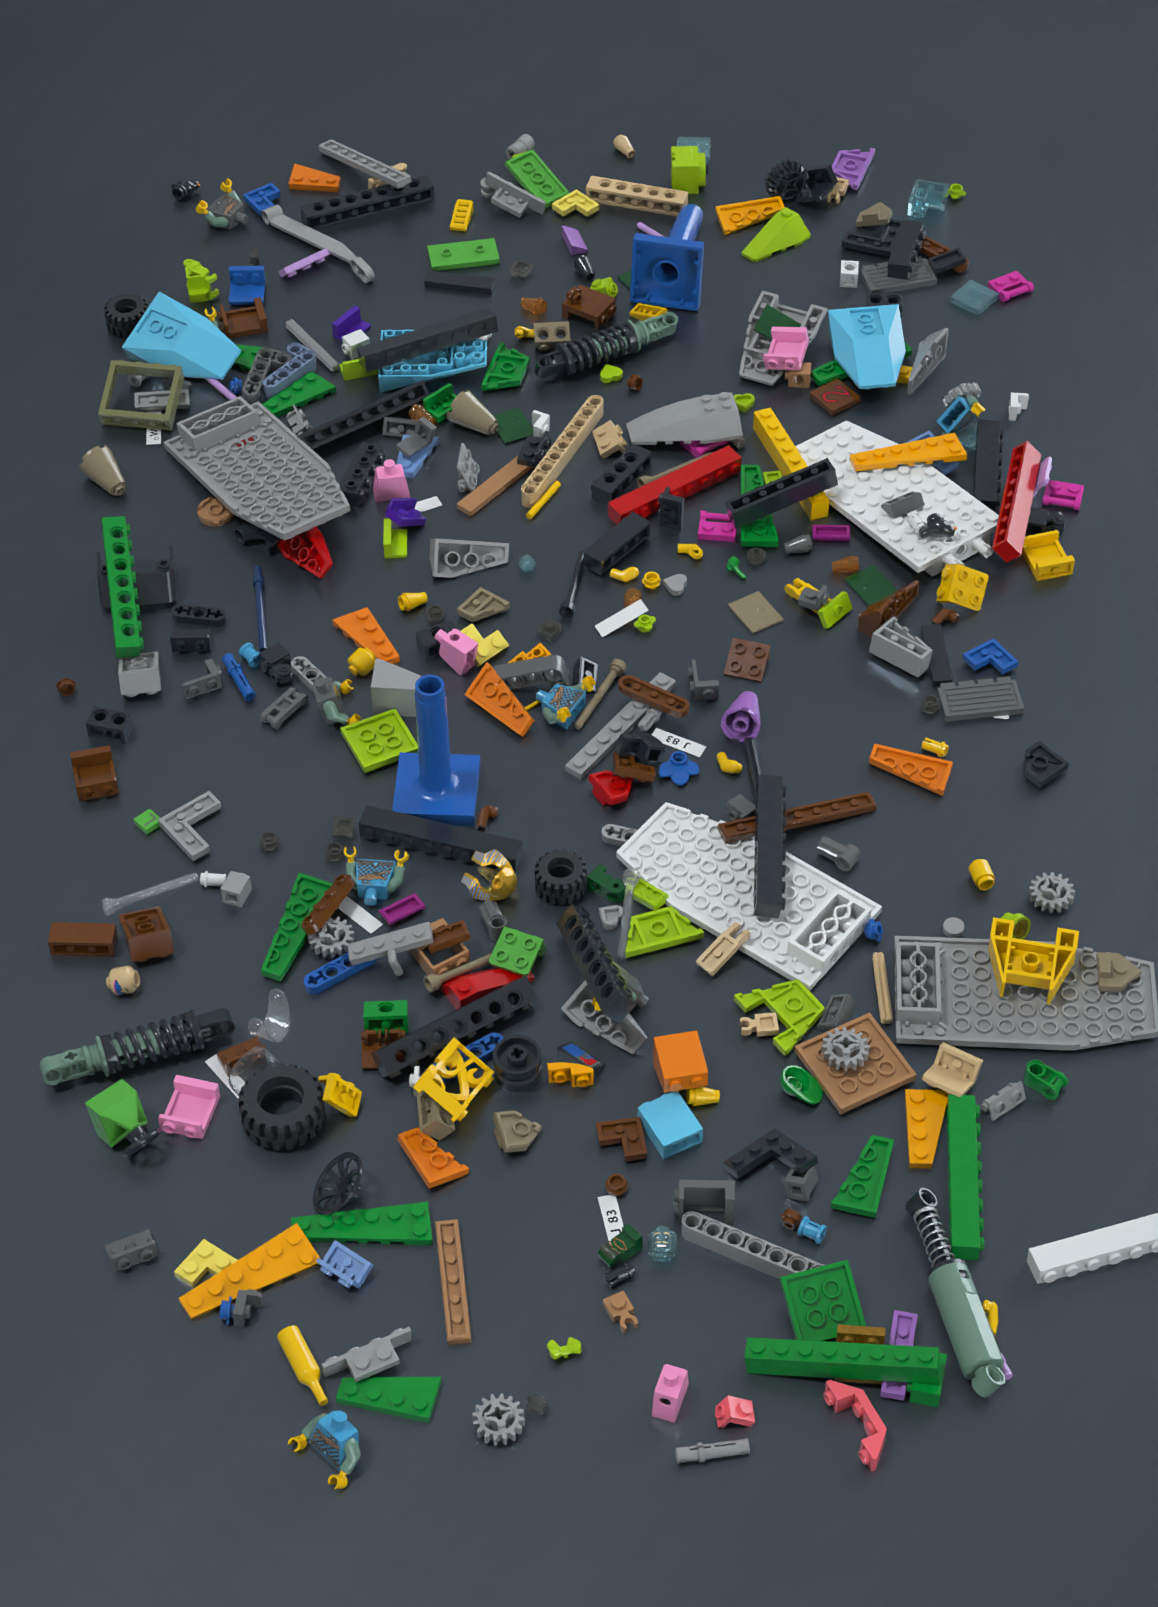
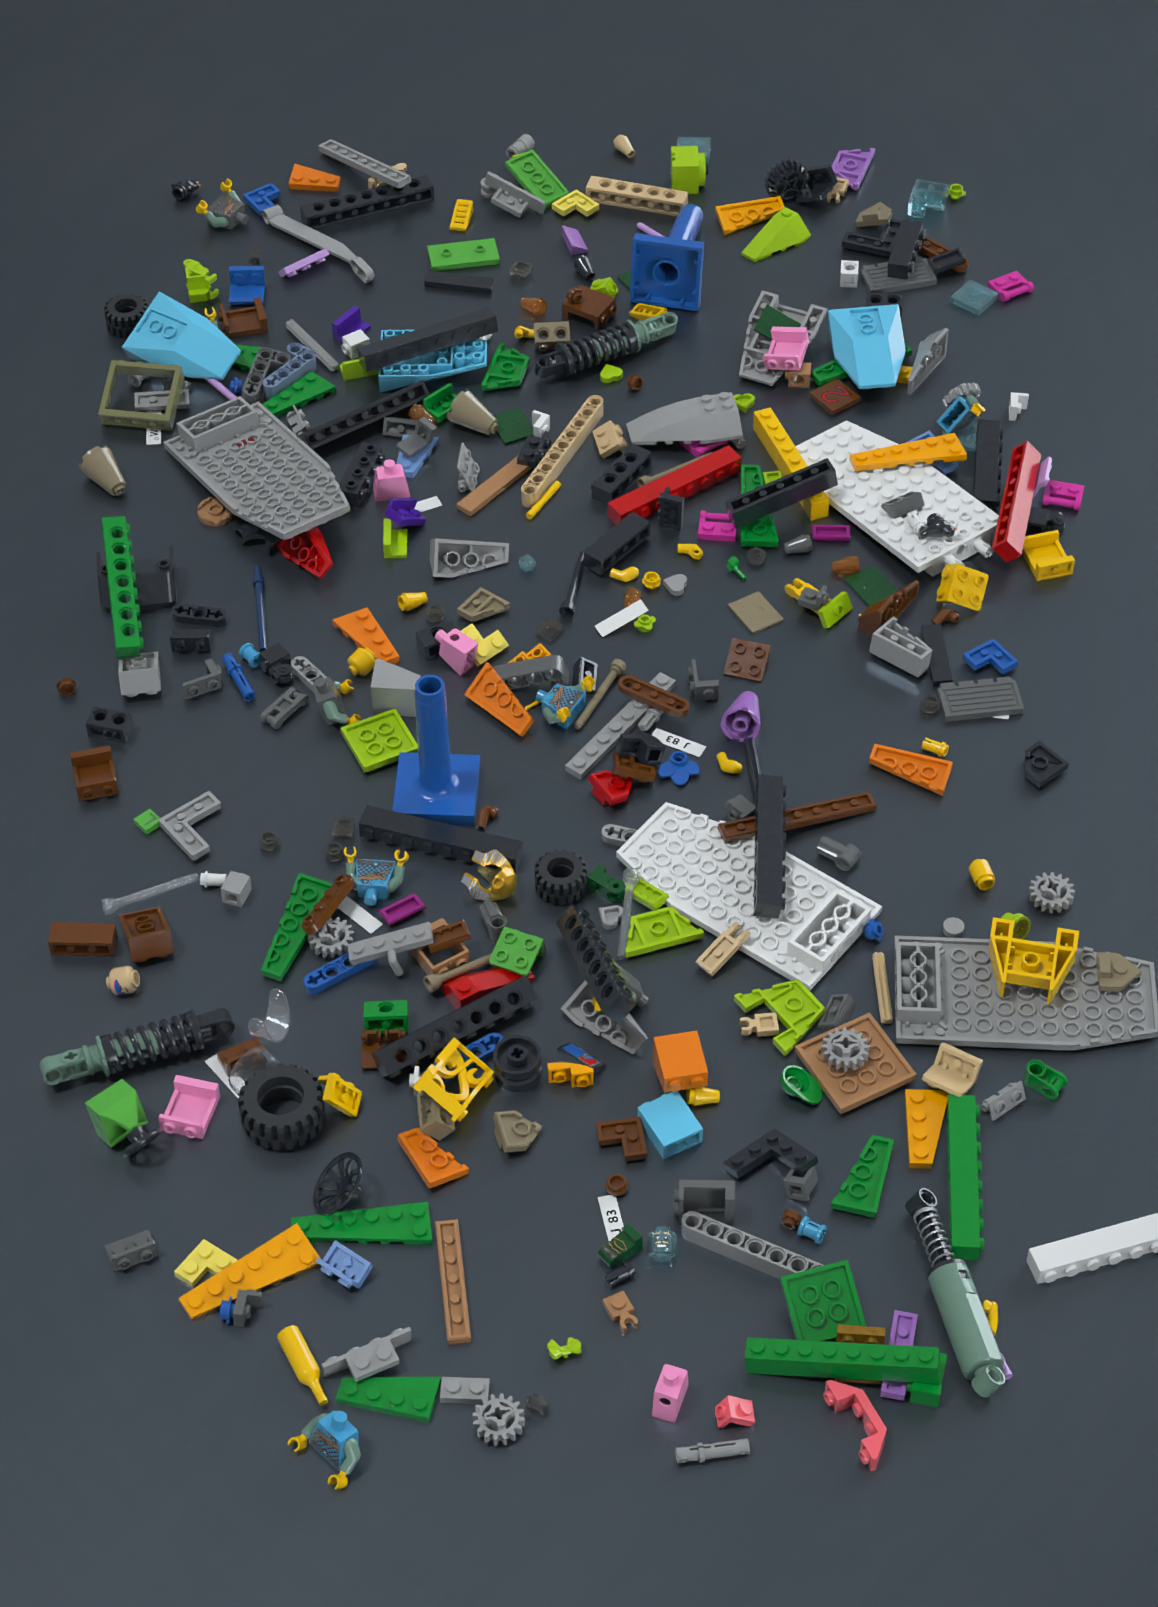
(464, 1390): none -> light grey plate

